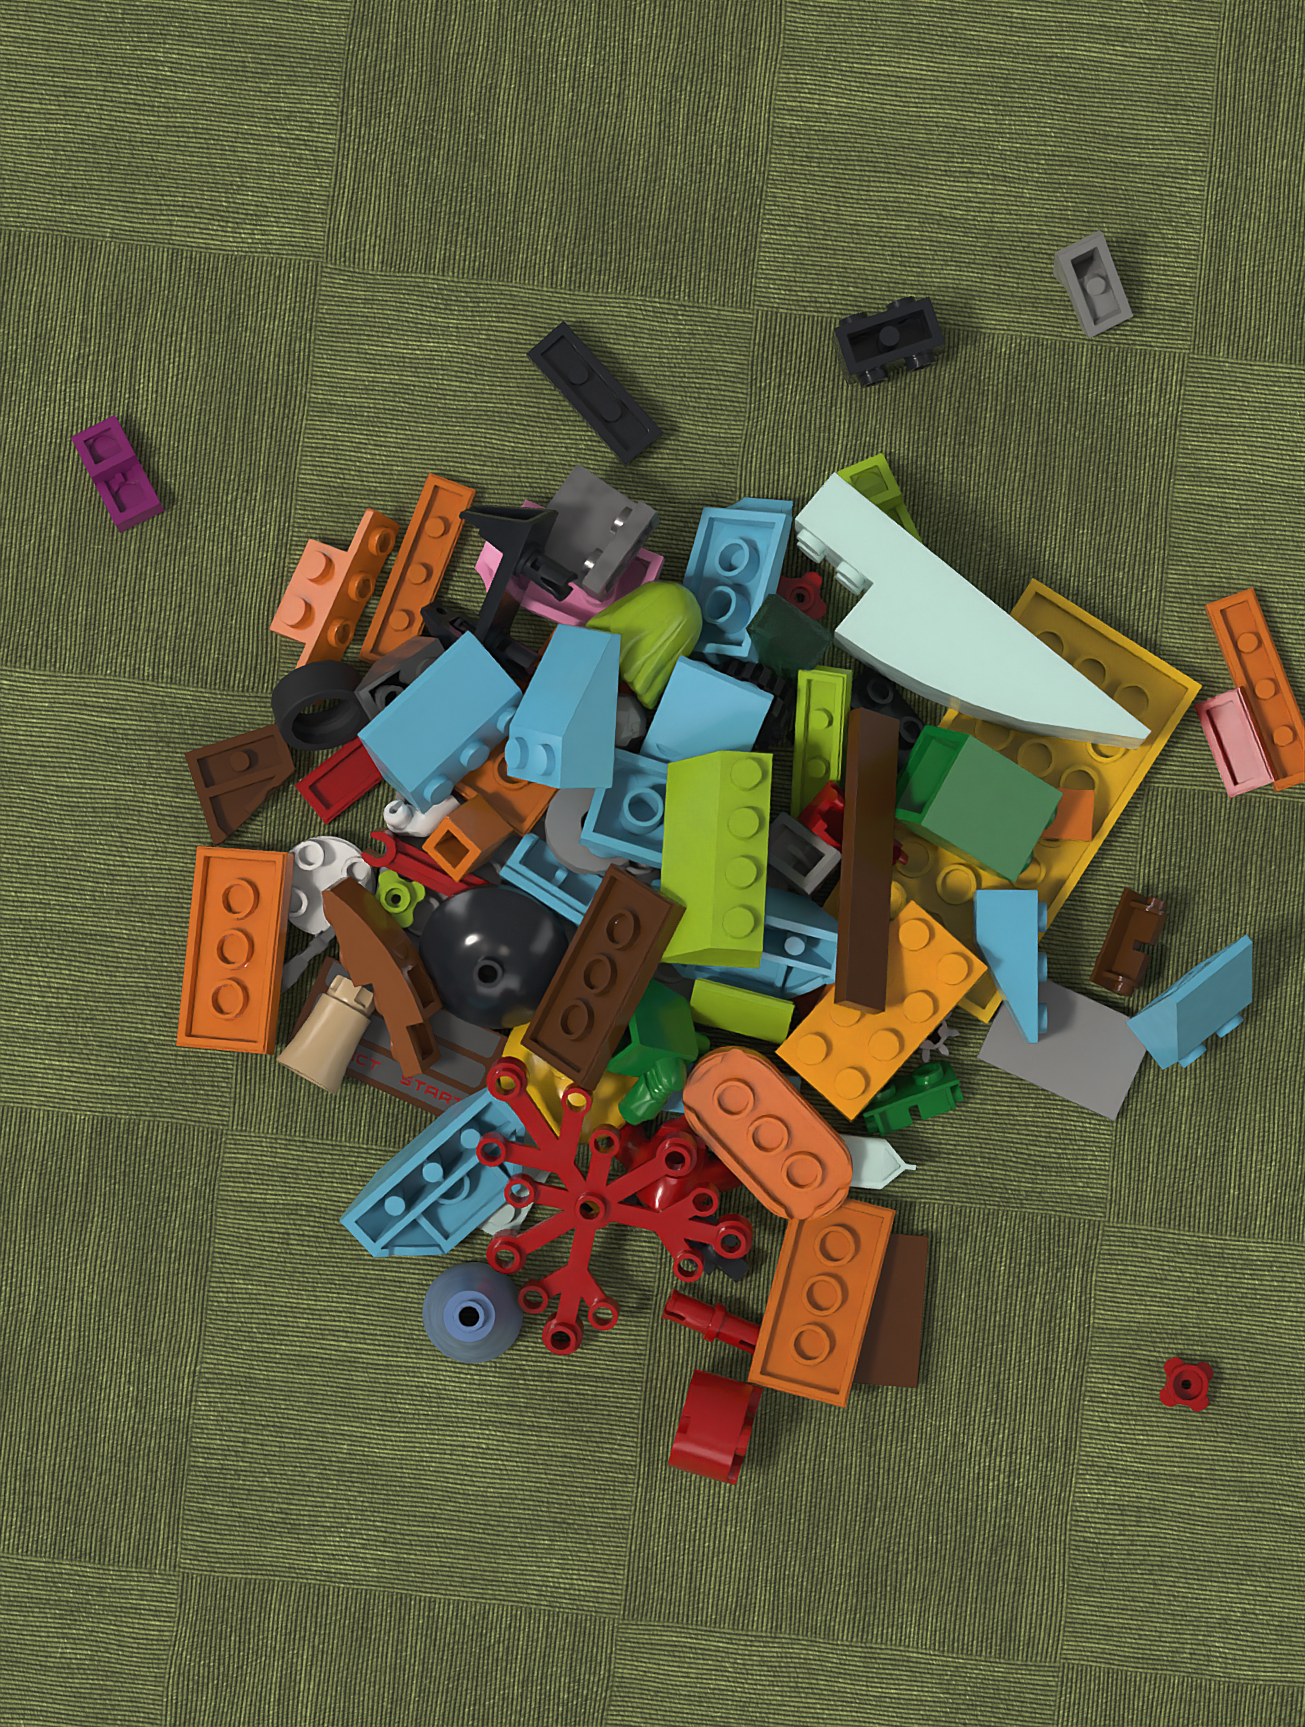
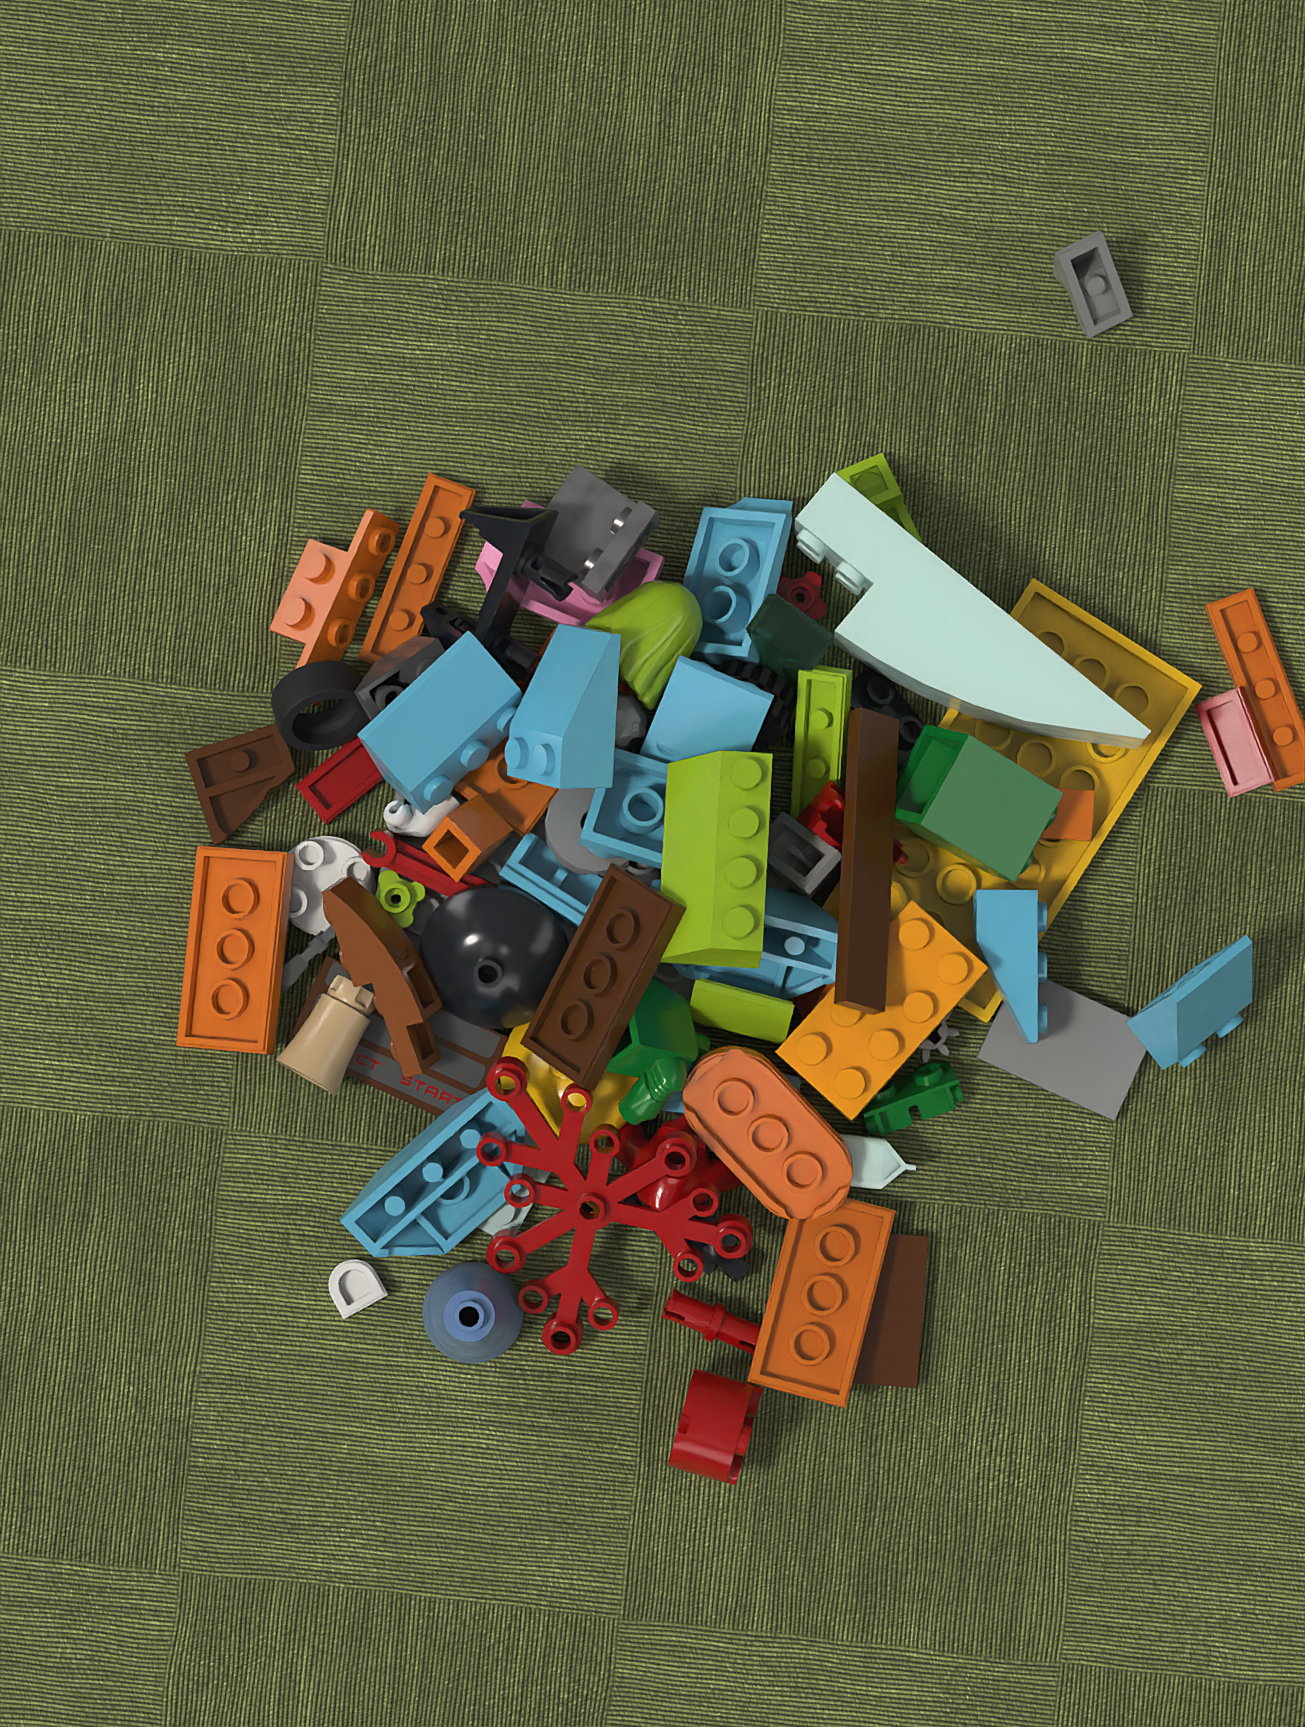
(117, 473): magenta slope -> none
(355, 1286): none -> white tile
(594, 394): black plate -> none
(888, 341): black brick -> none
(1120, 962): reddish brown hinge -> none
(1197, 1374): red plate -> none

